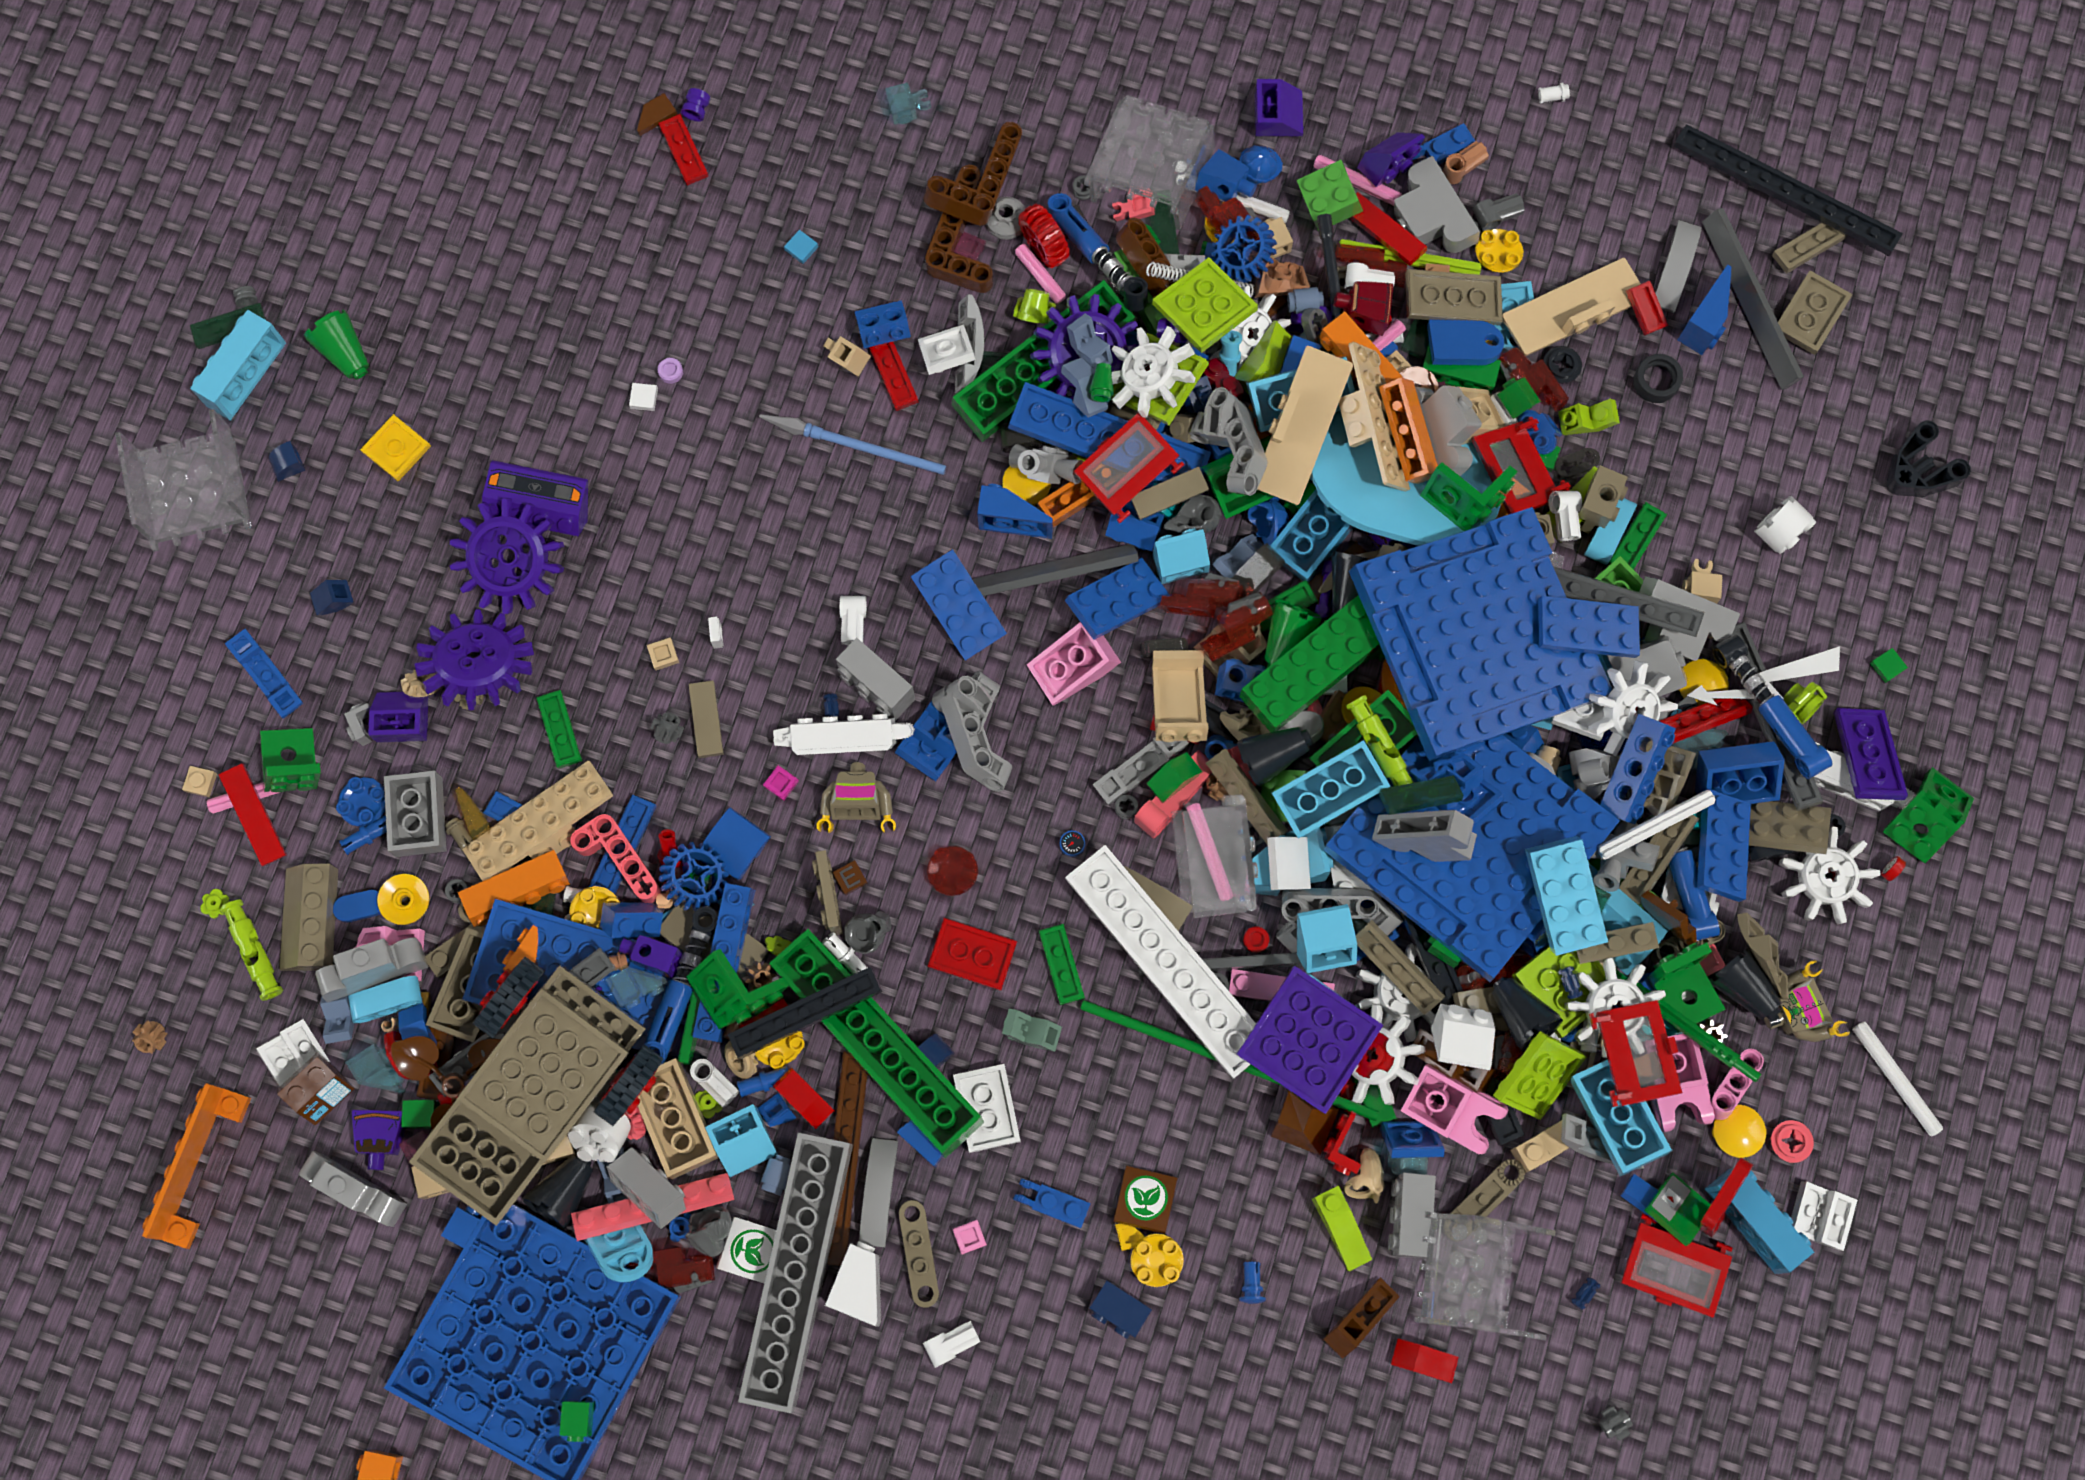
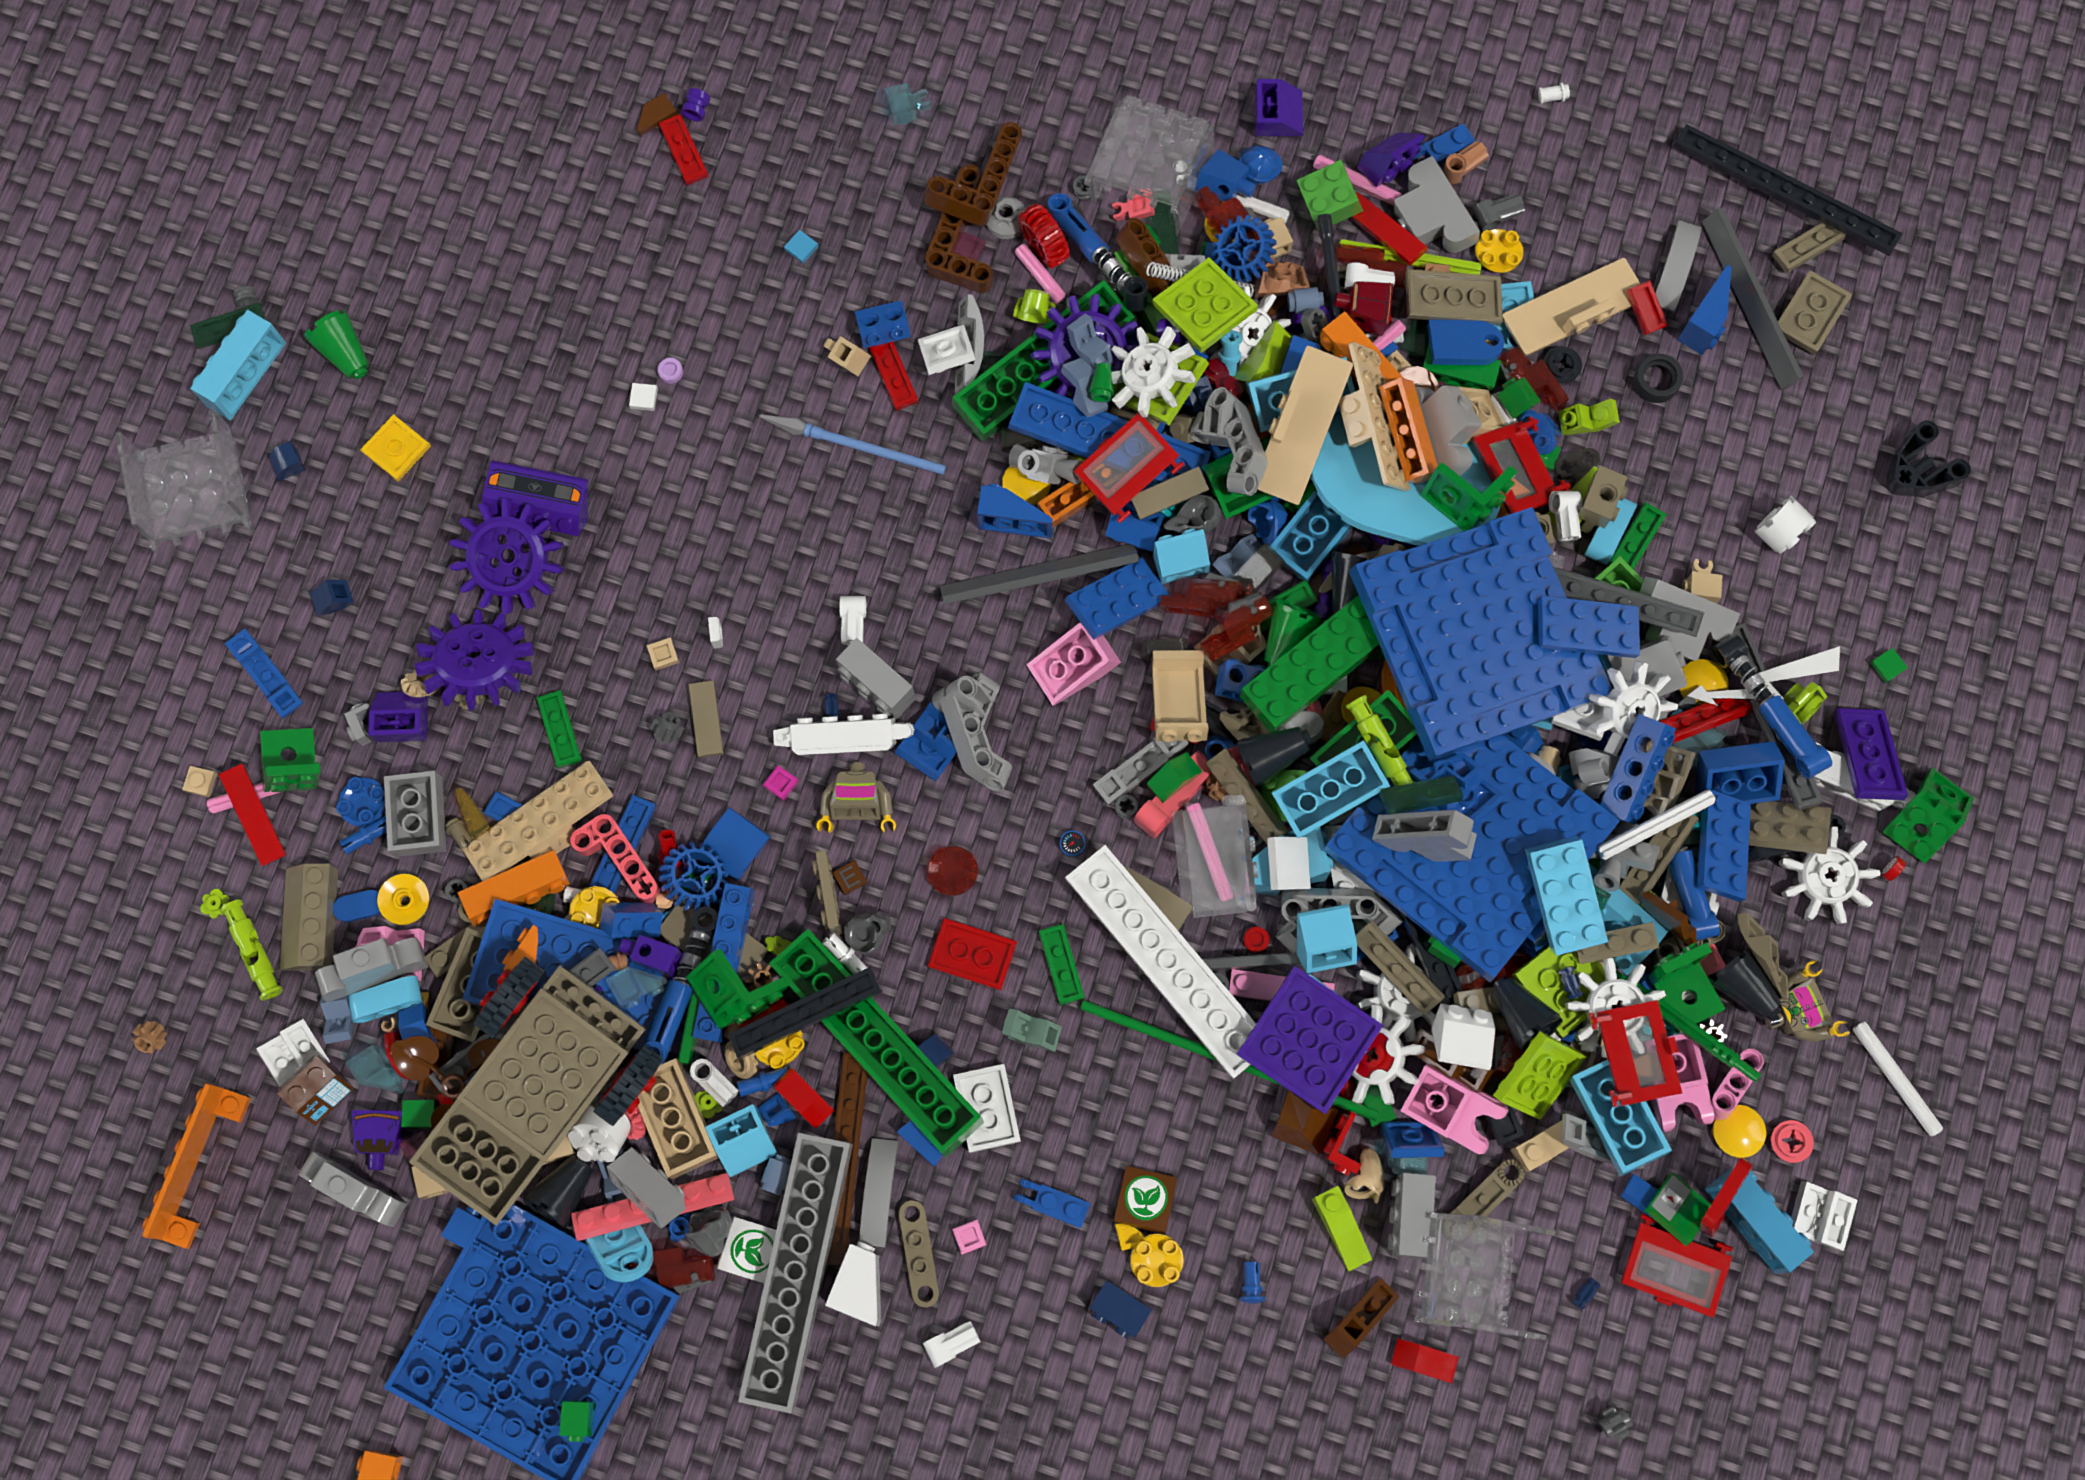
(958, 604): blue plate -> none

